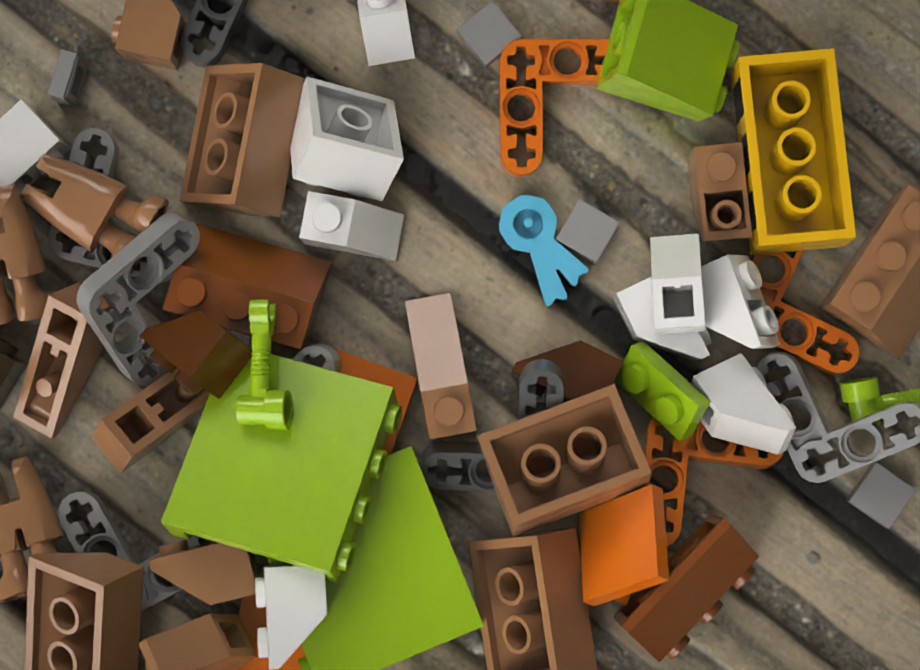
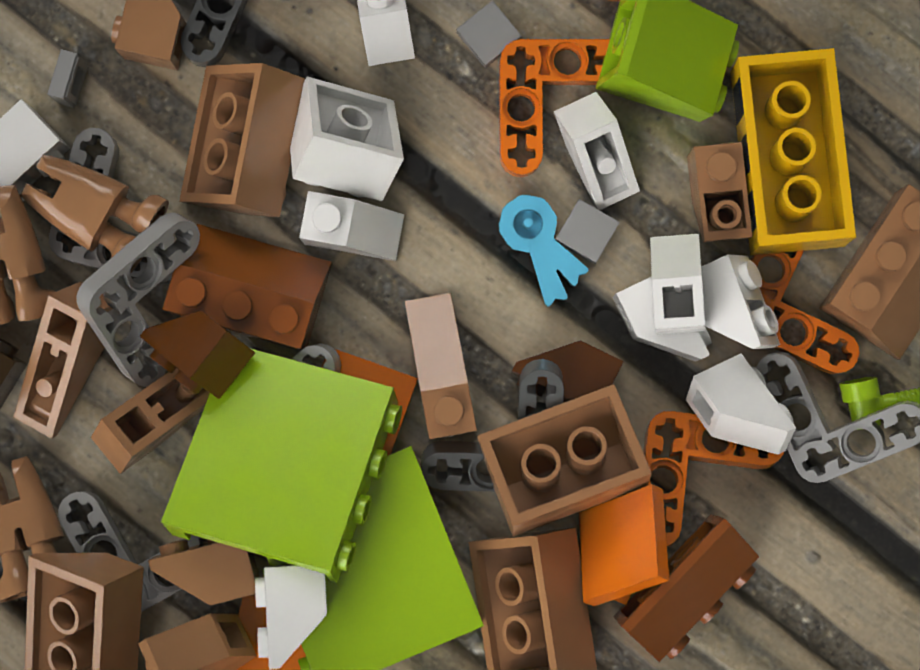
(263, 405): lime brick -> none
(597, 150): none -> white slope
(662, 391): lime plate -> none
(881, 495): light grey tile -> none

